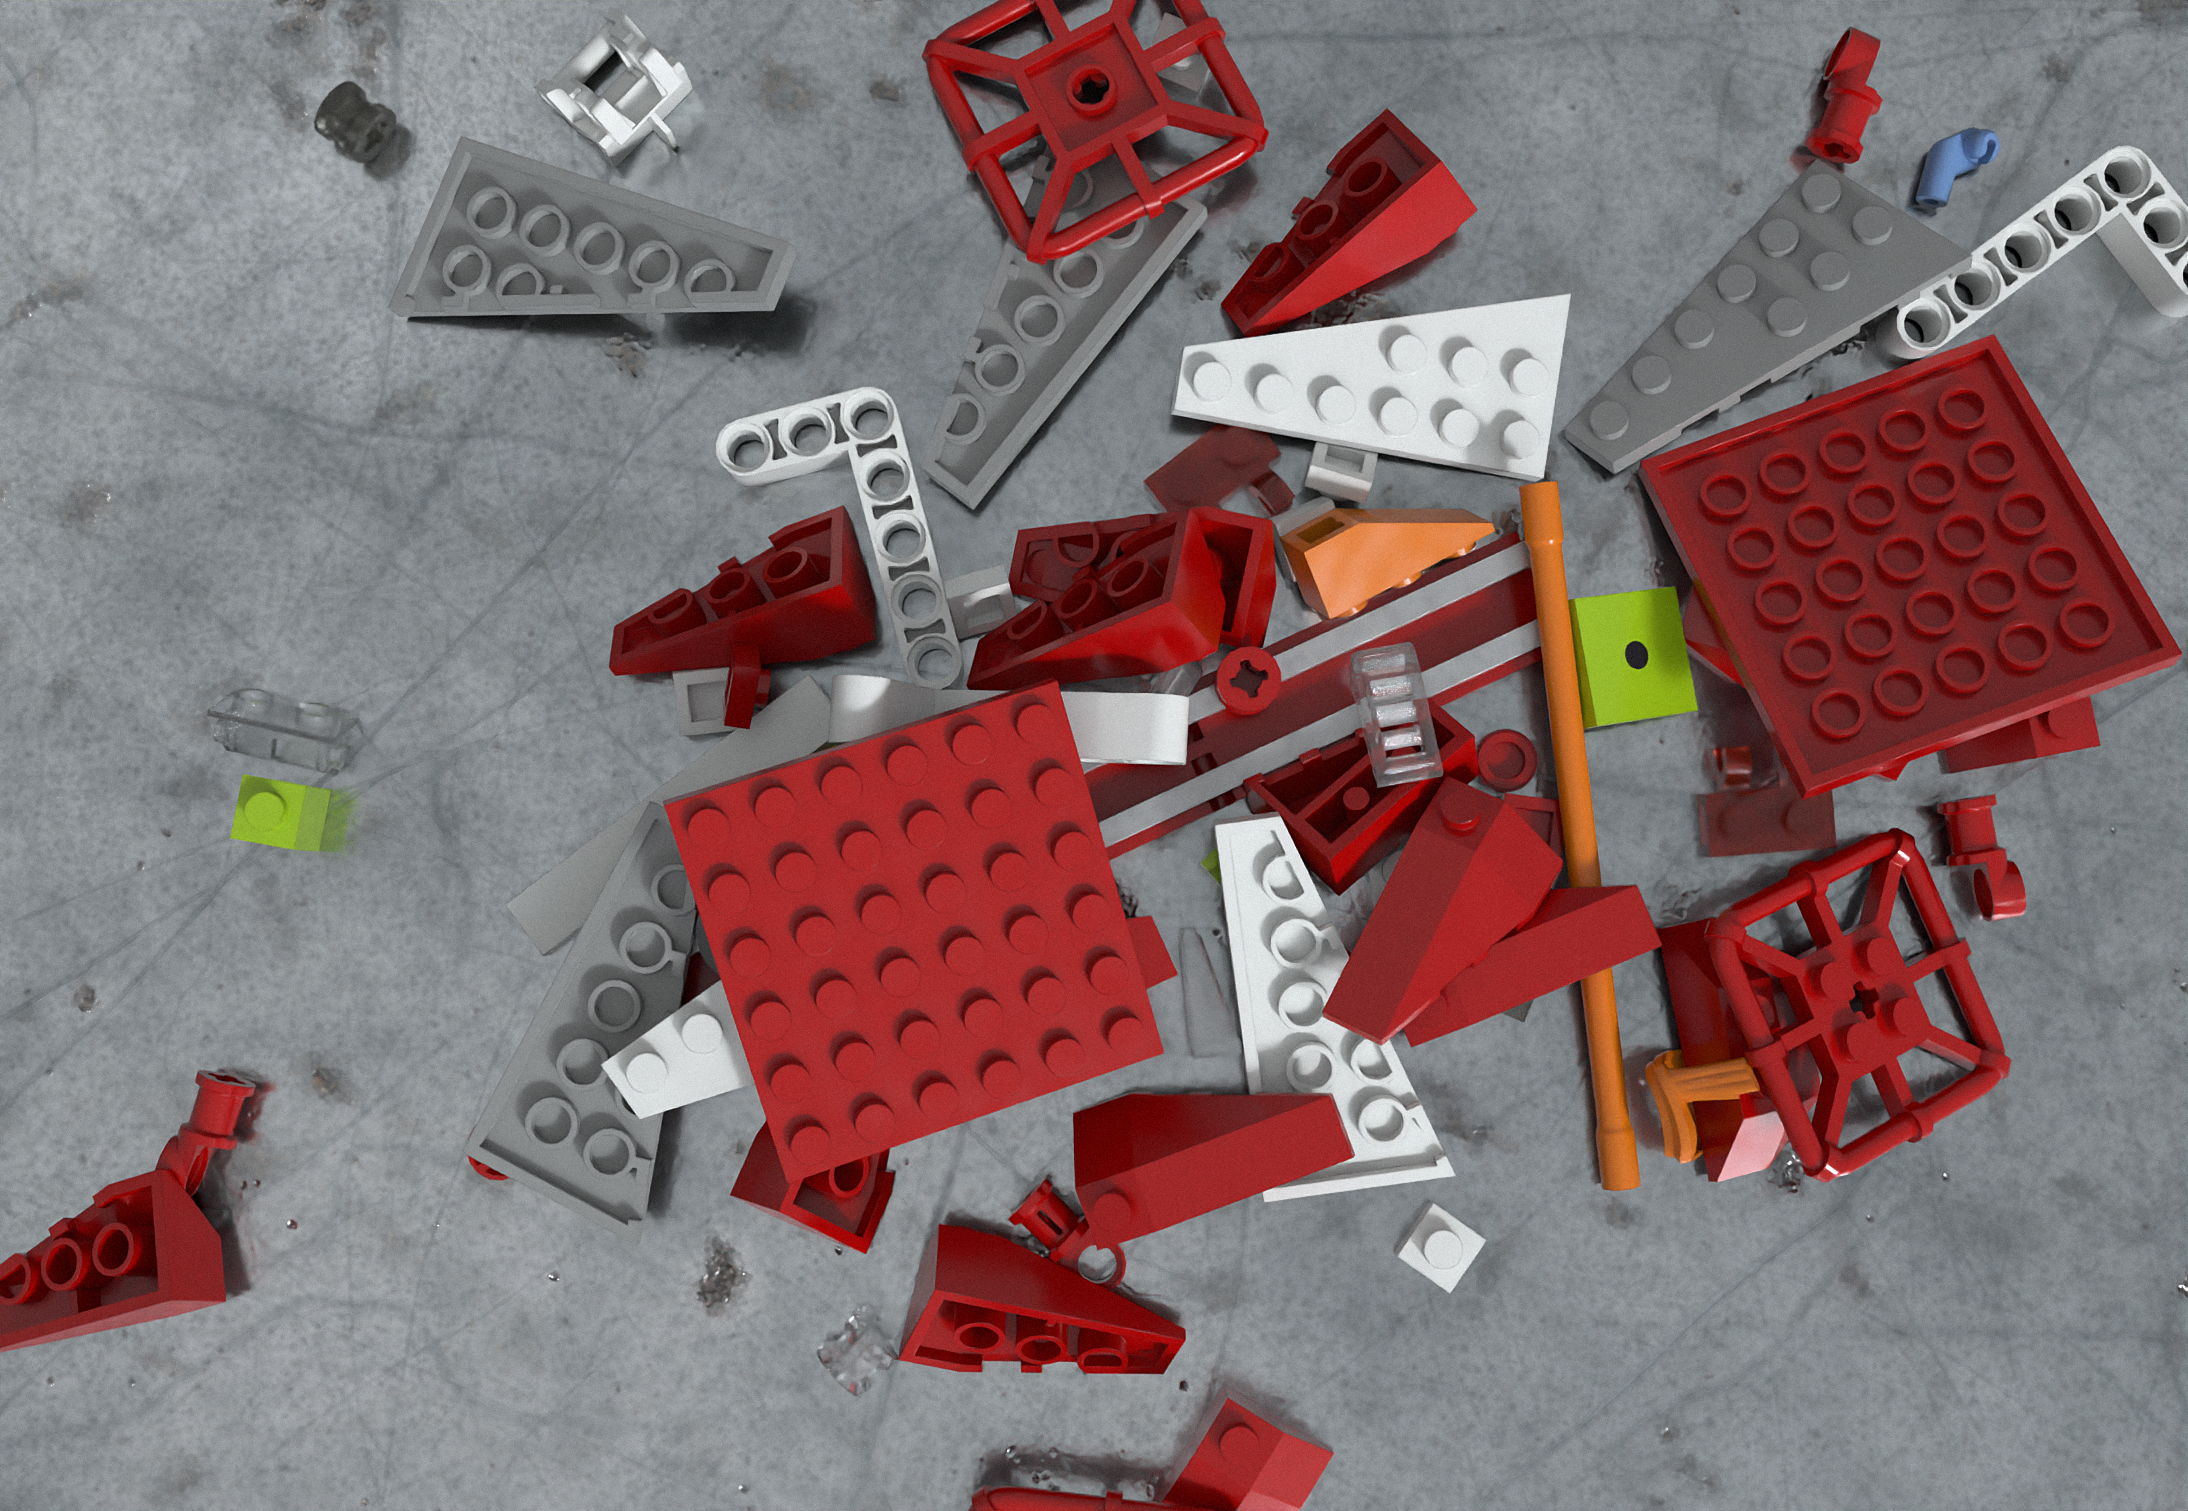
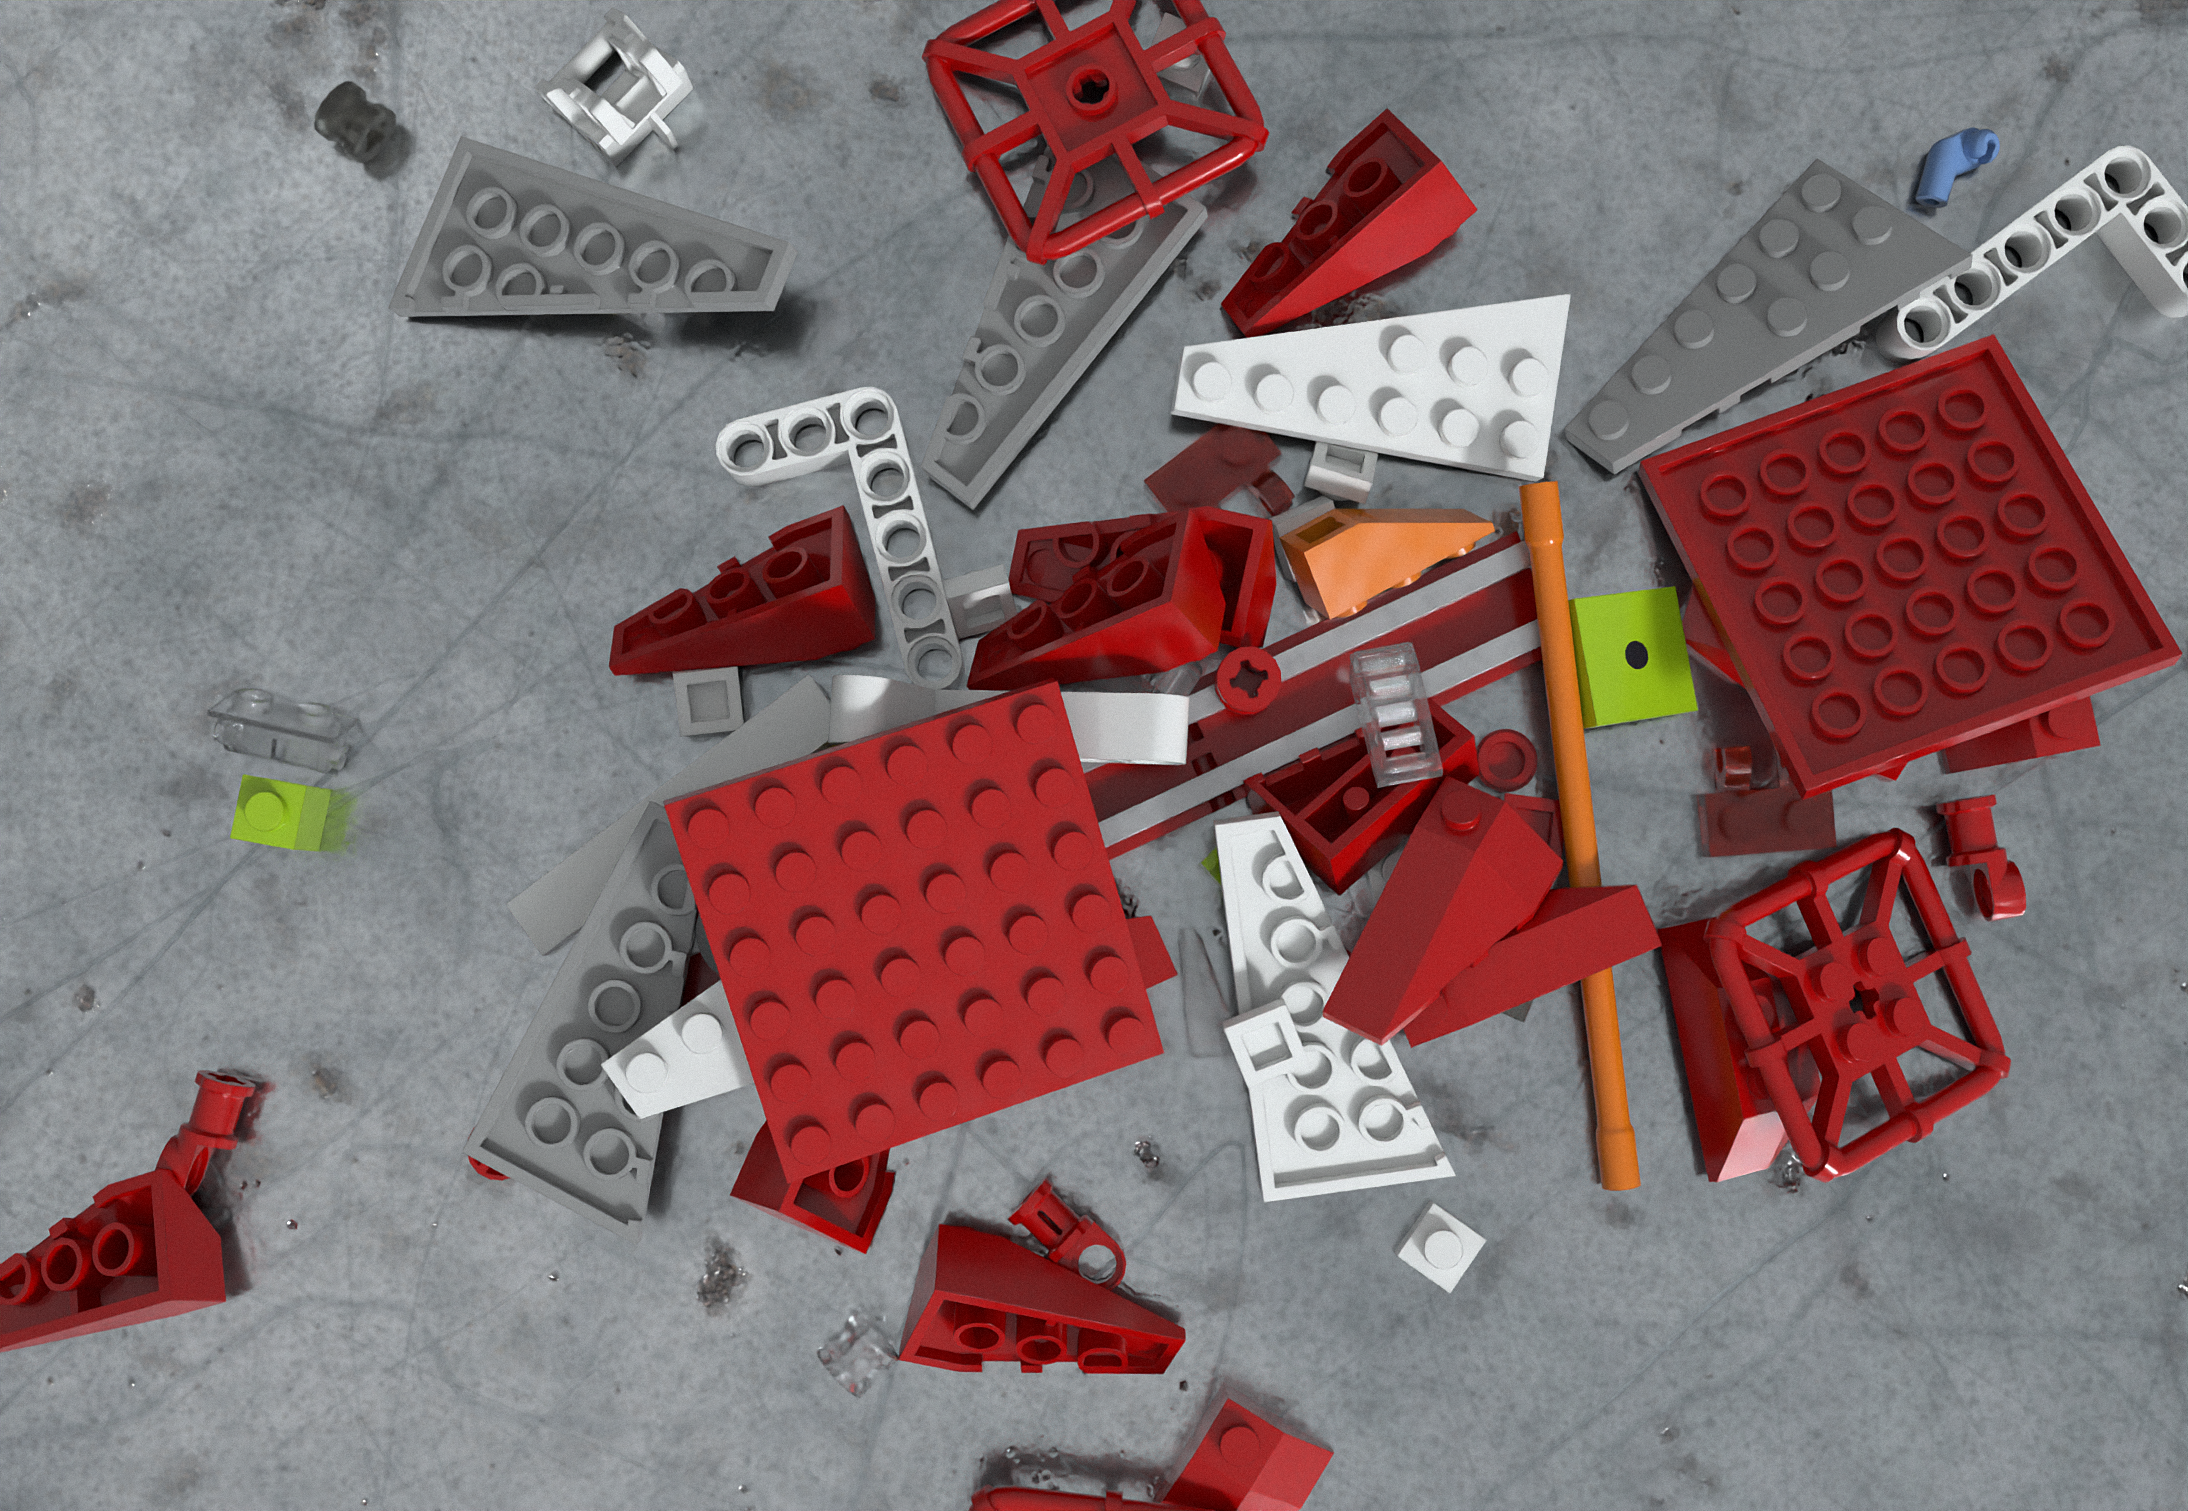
(745, 685): red plate -> none
(1176, 1156): red wedge -> none
(1265, 1043): none -> white plate
(1678, 1086): orange piece -> none
(1848, 99): red connector -> none

